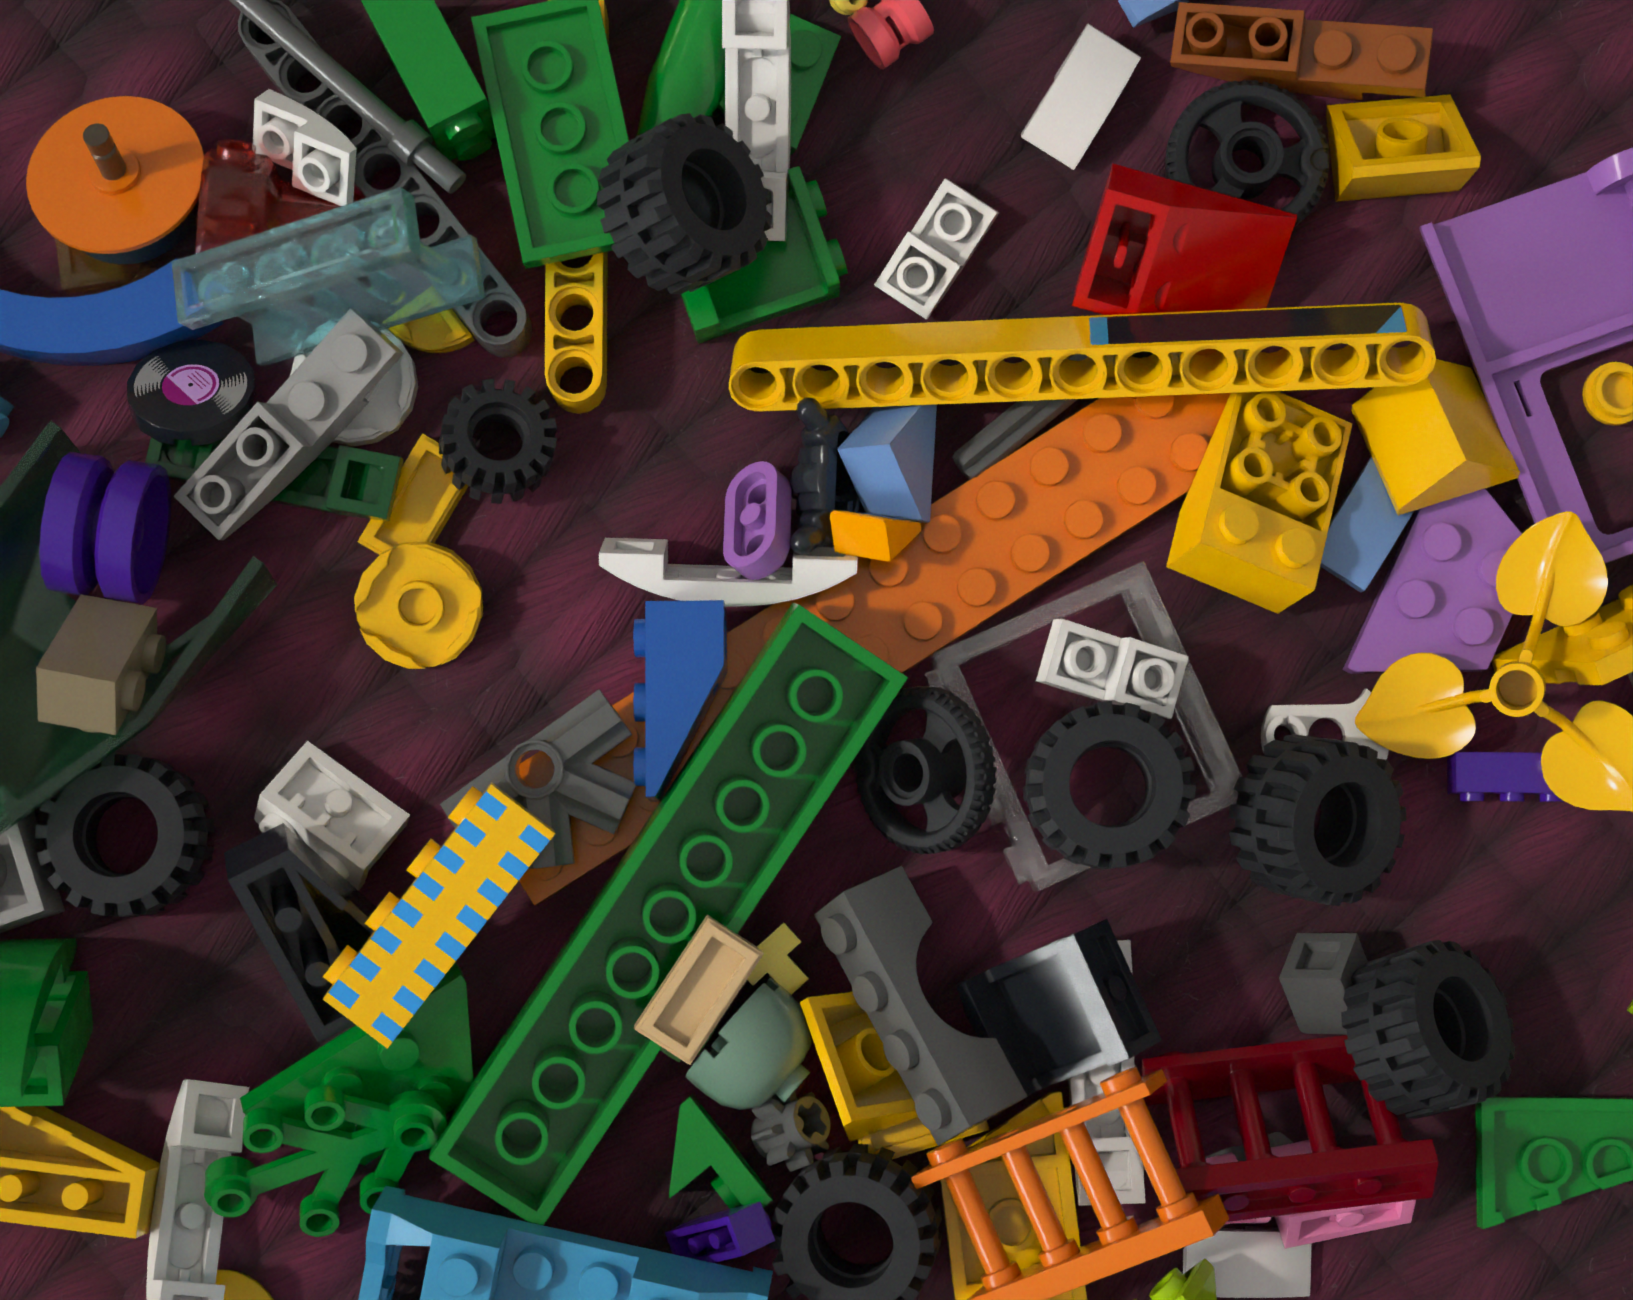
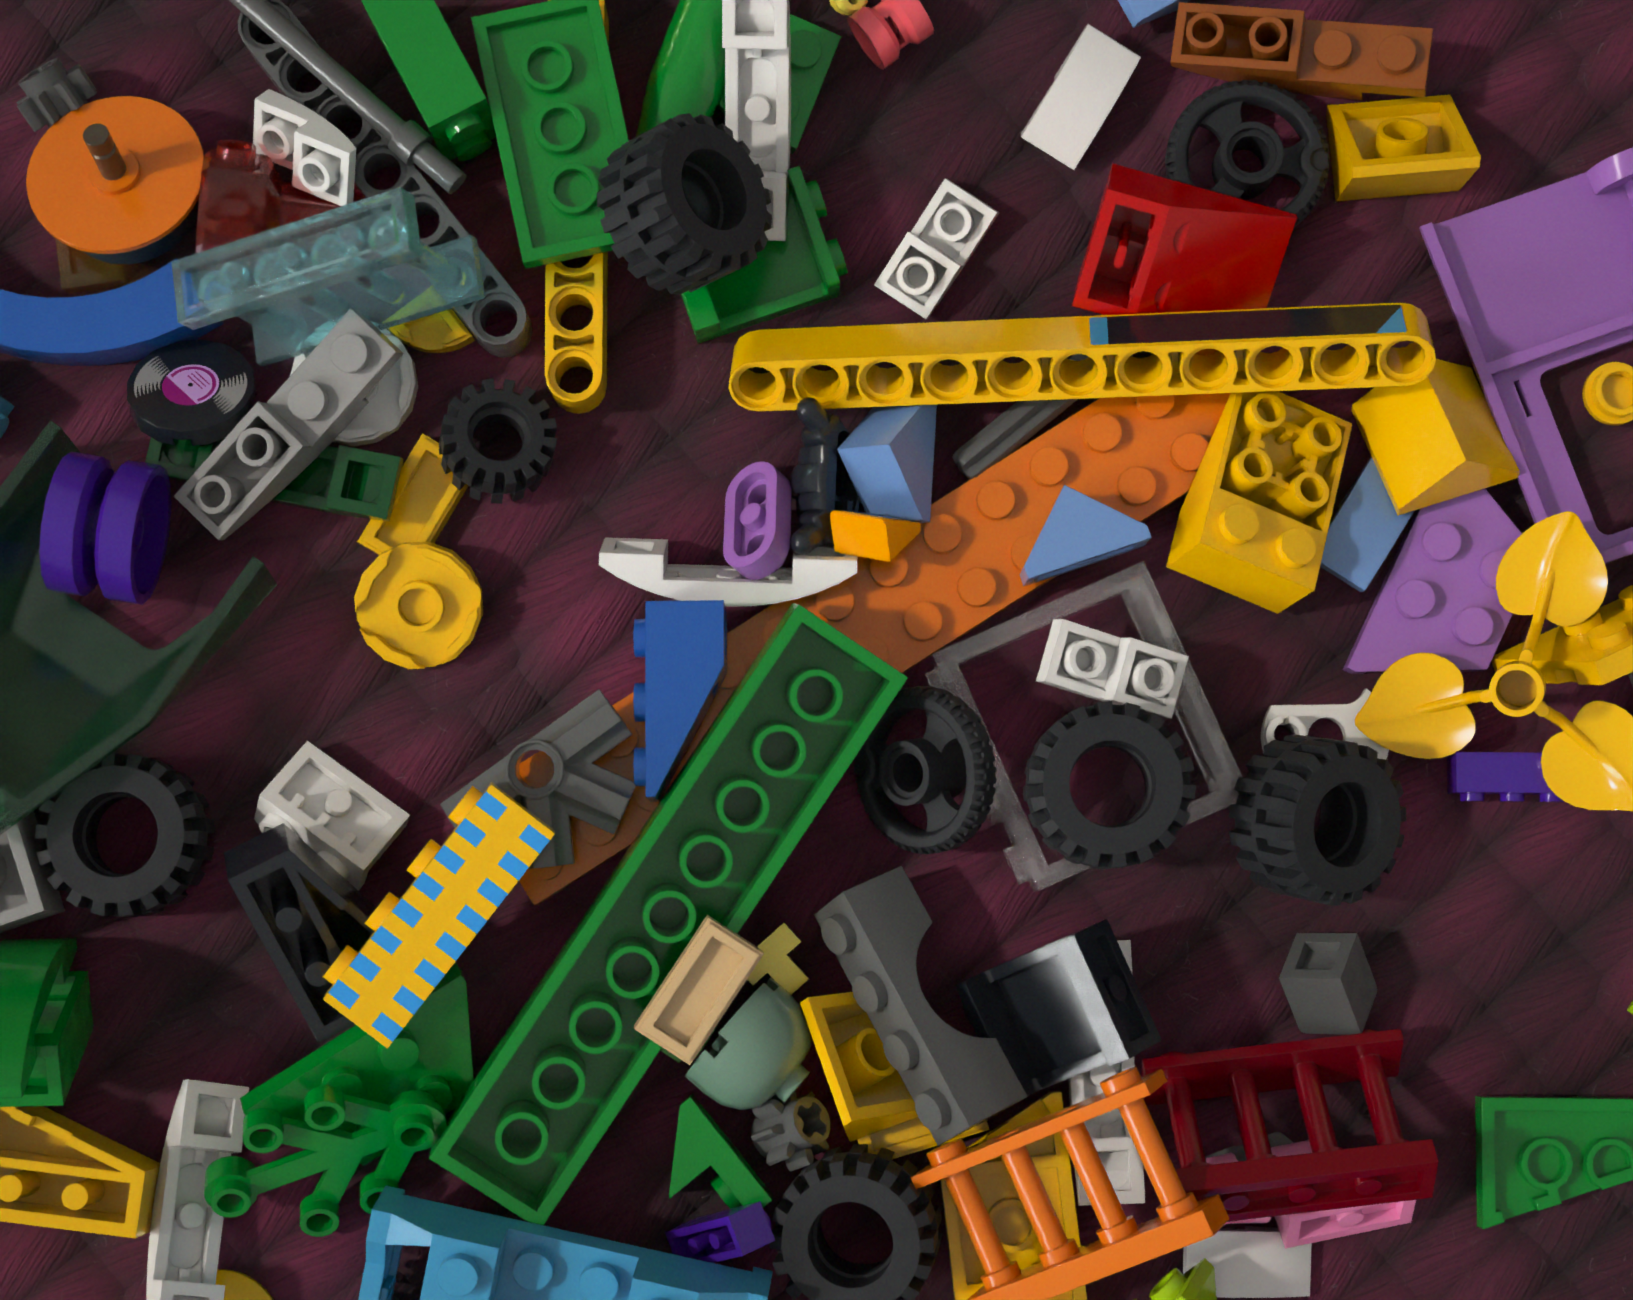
(53, 93): none -> dark grey gear
(99, 665): dark tan brick -> none
(1080, 534): none -> medium blue slope
(1428, 1029): black tyre -> none

